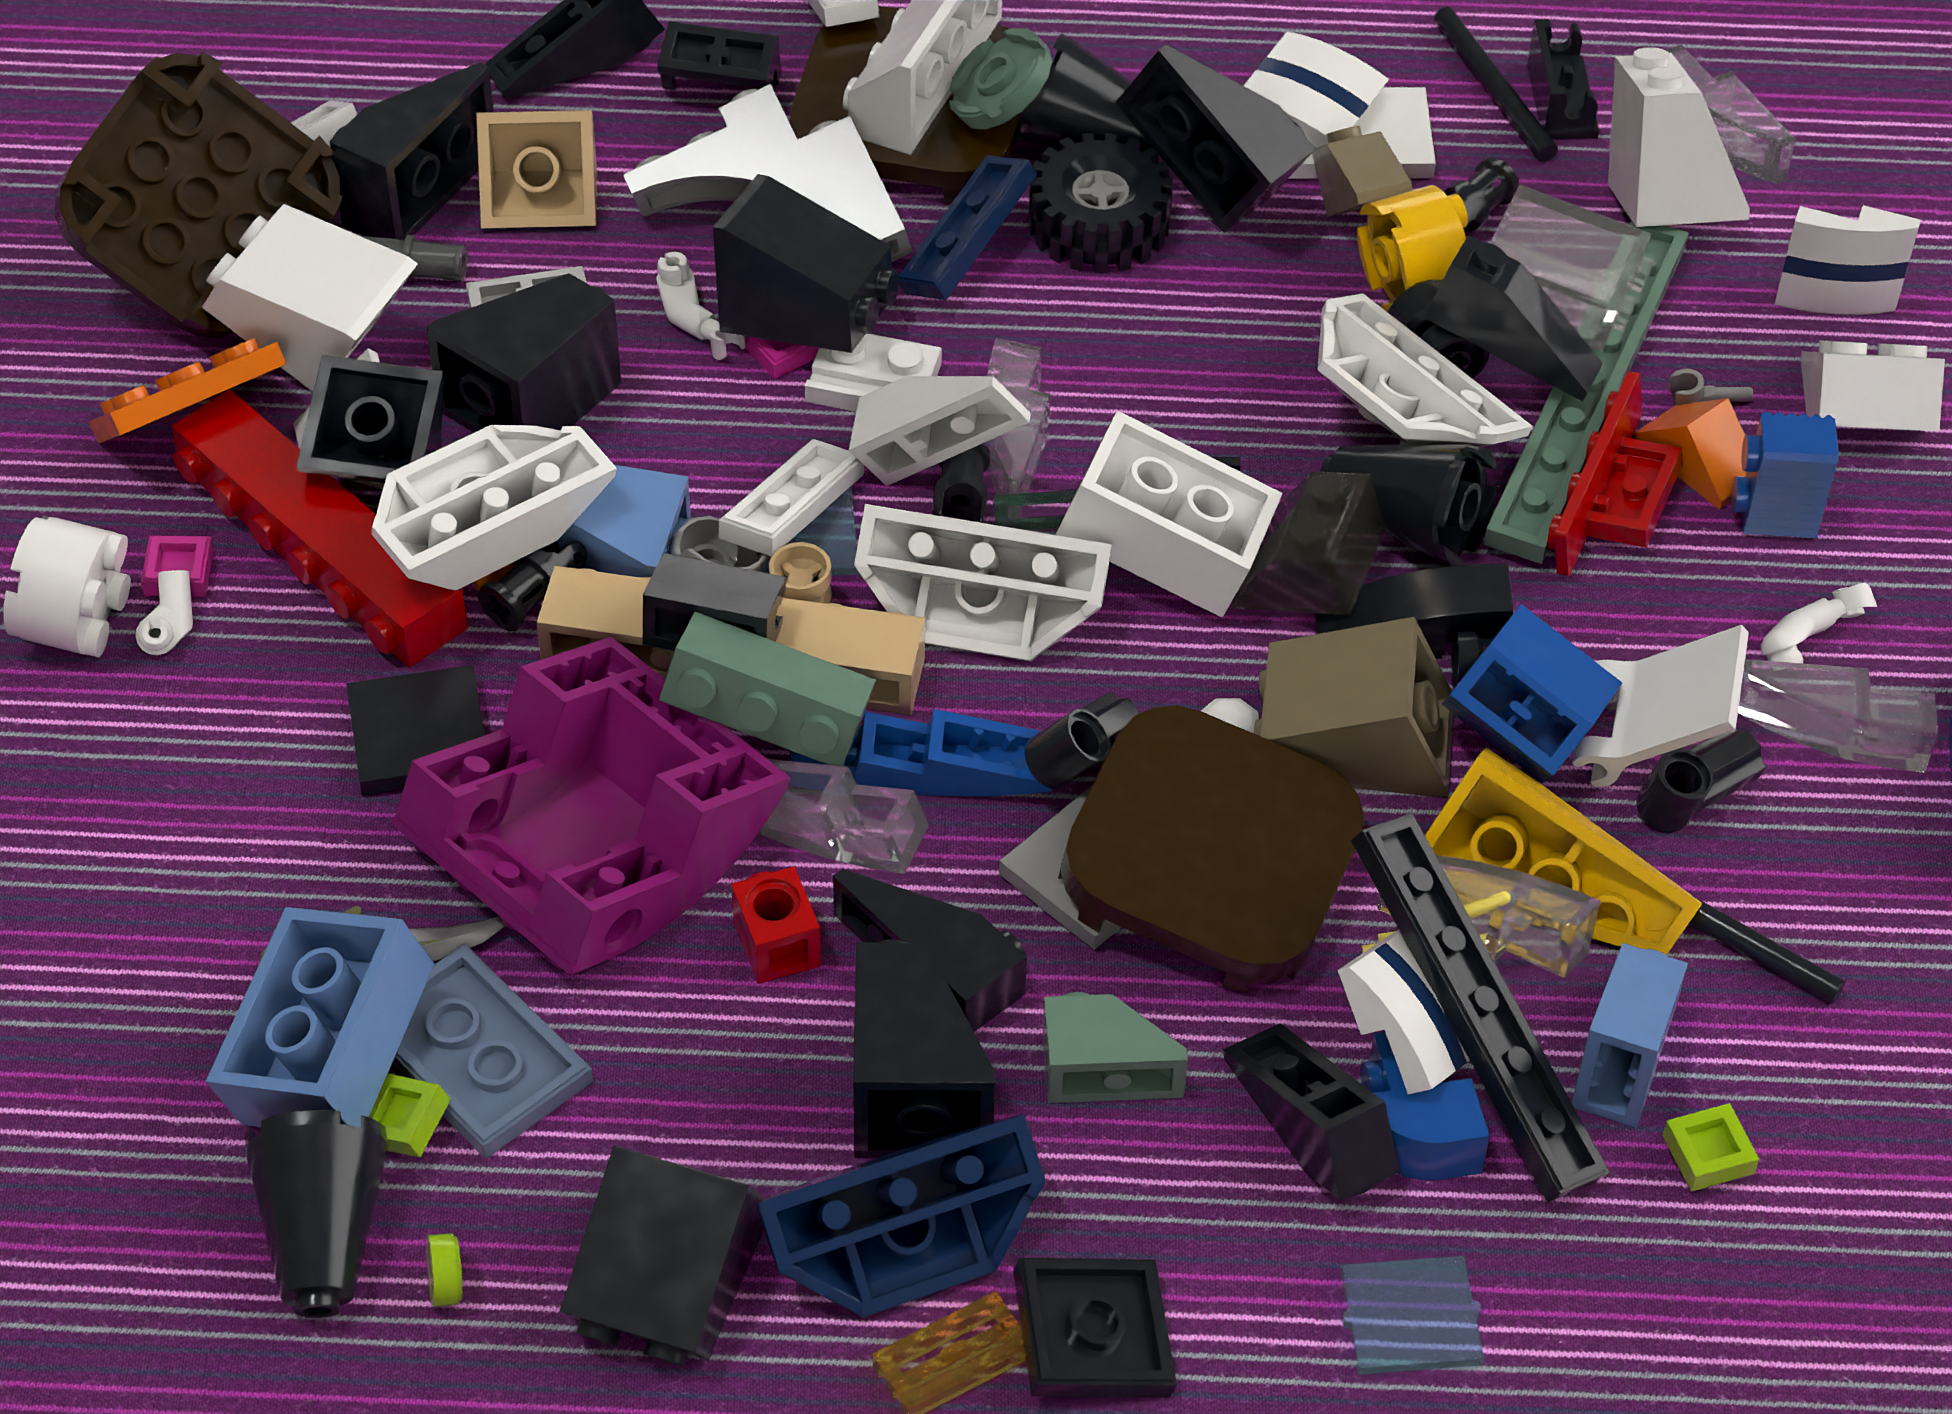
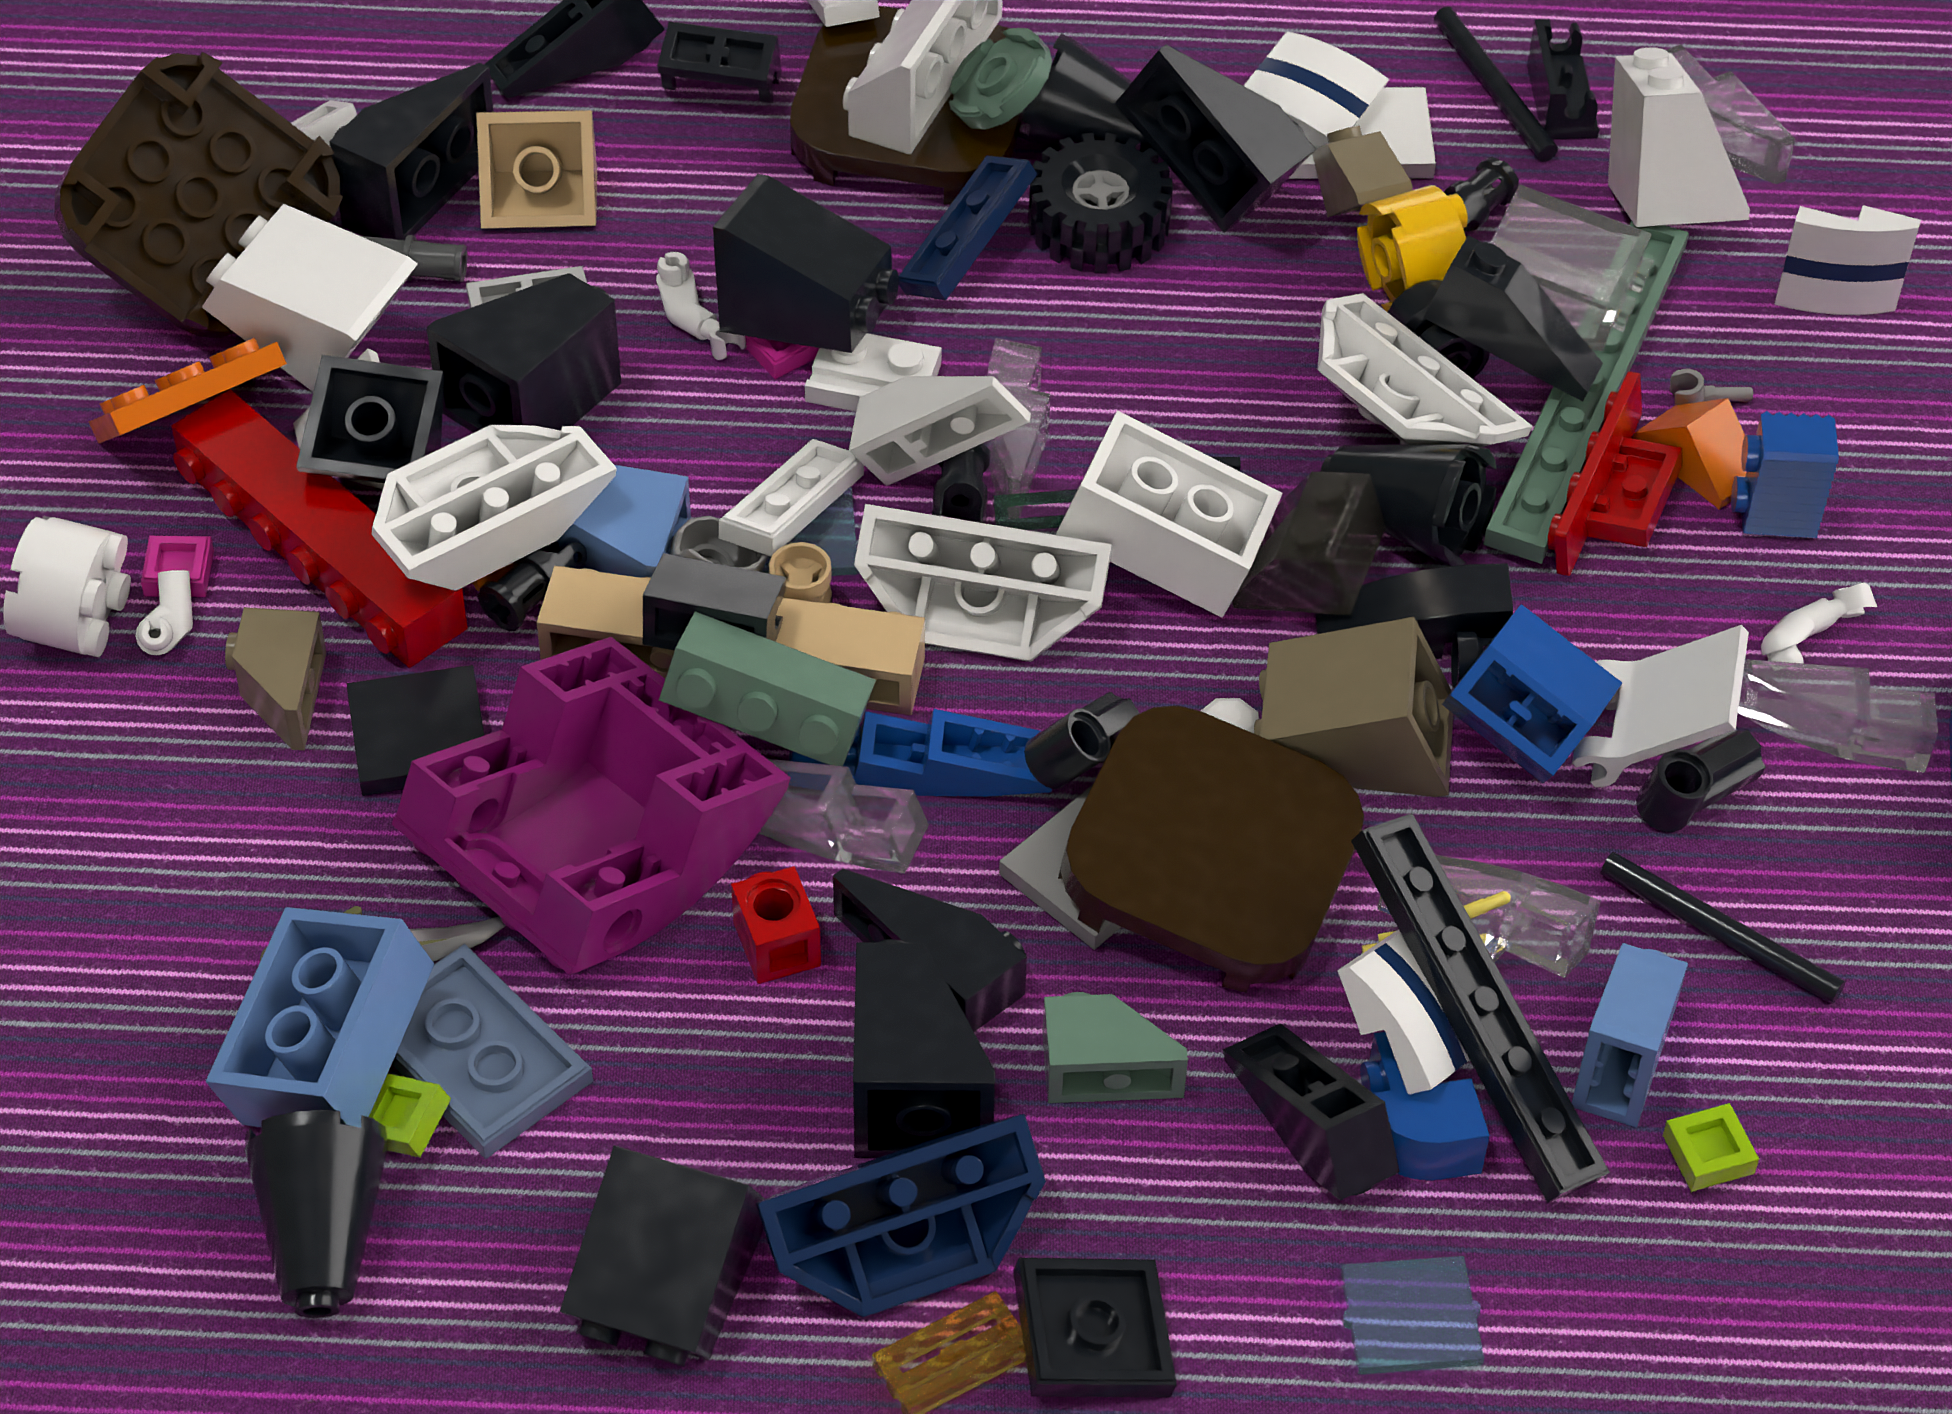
(279, 668): none -> dark tan slope
(444, 1269): lime tile -> none
(758, 139): arch -> none
(1523, 826): yellow wedge -> none
(1874, 391): white slope -> none

